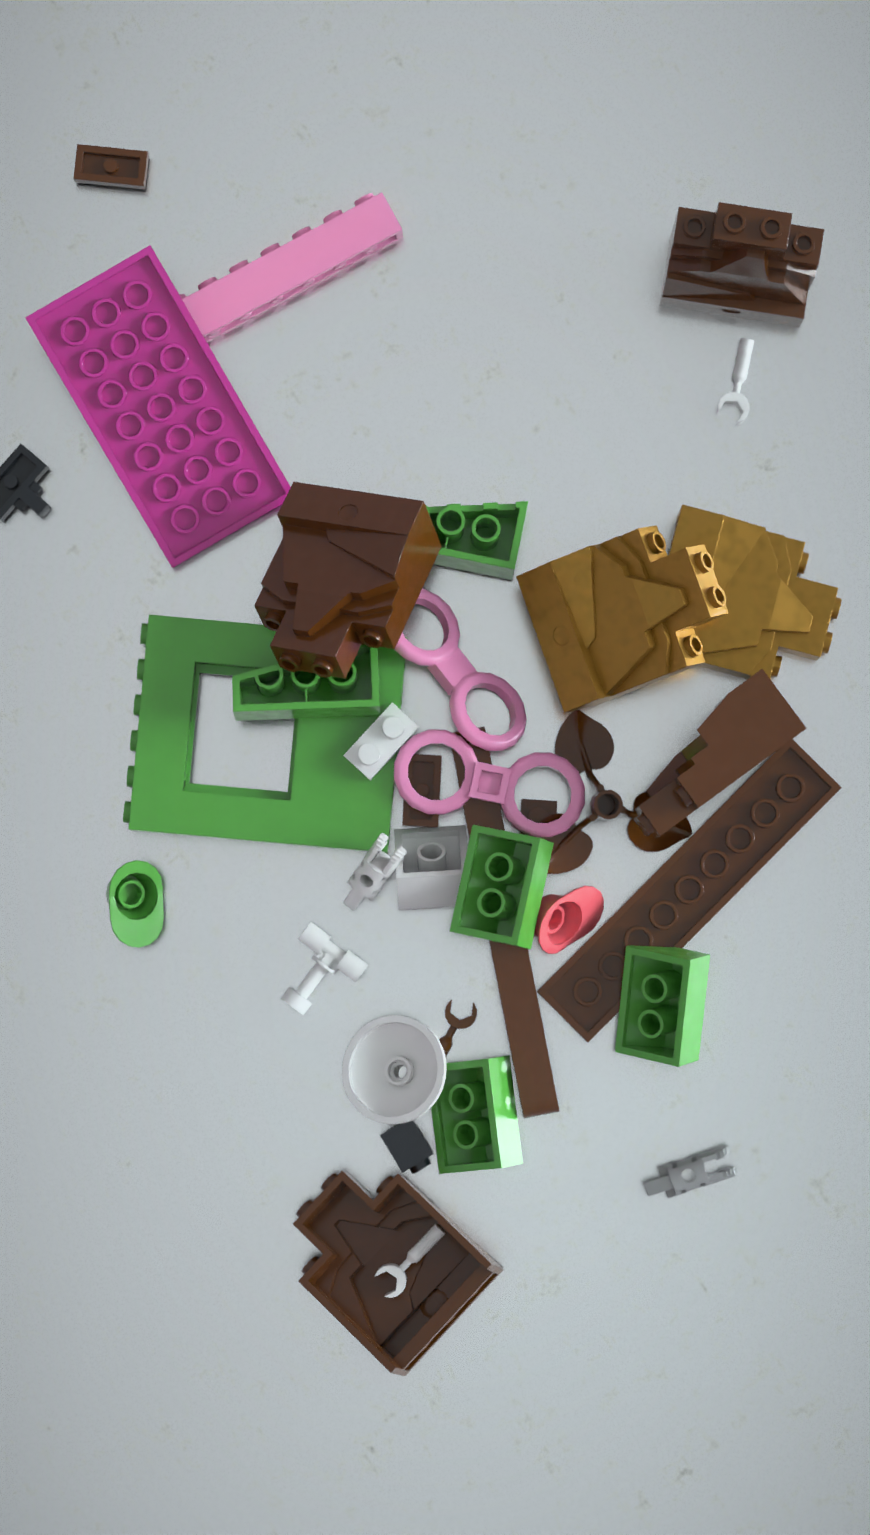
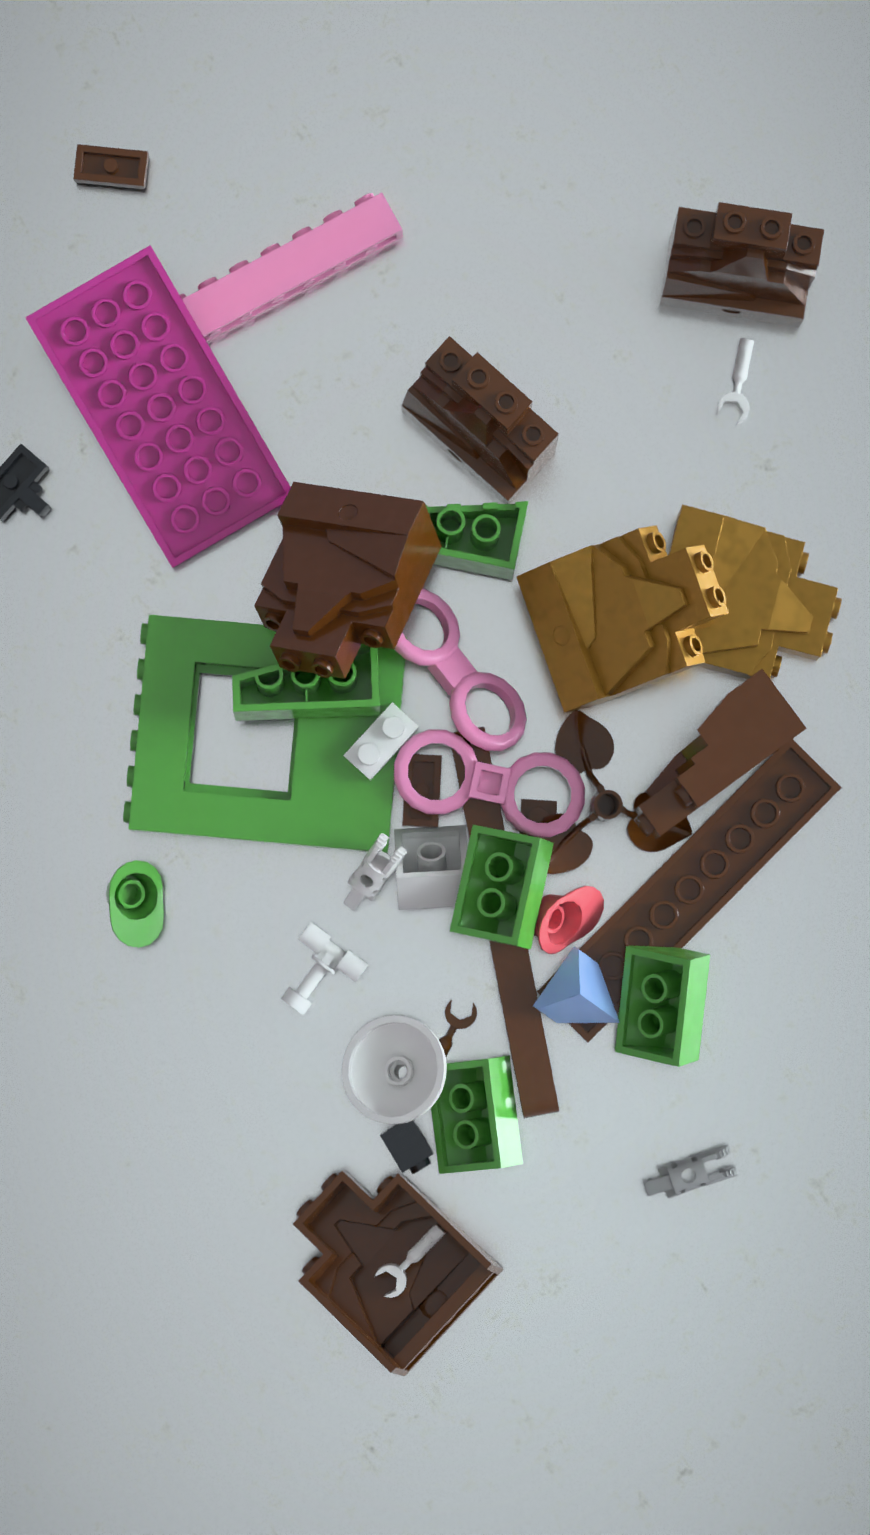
(480, 420): none -> reddish brown panel
(577, 993): none -> light blue slope

